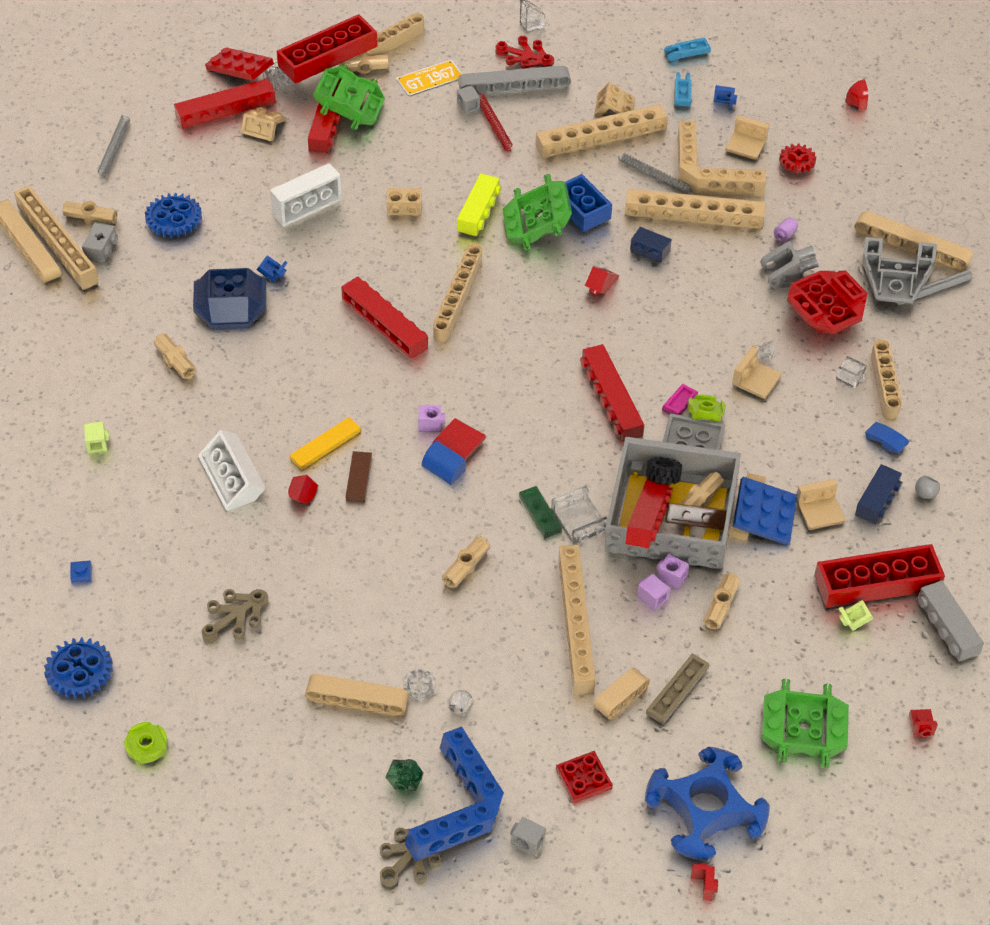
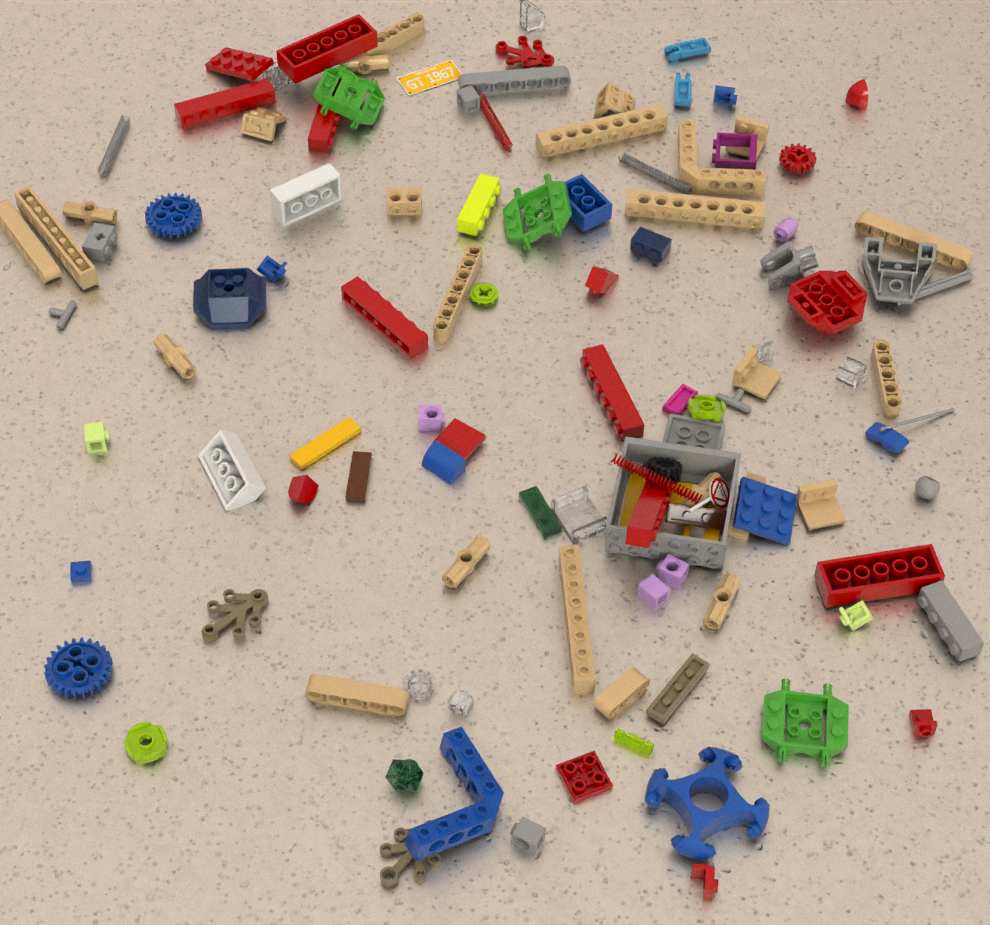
(63, 314): none -> light grey piece
(485, 288): none -> lime gear
(633, 741): none -> clear neon green axle
(656, 480): none -> red piece
(718, 494): none -> piece
(734, 401): none -> light grey piece
(735, 140): none -> magenta window
(879, 494): dark blue brick -> none
(917, 419): none -> light grey piece

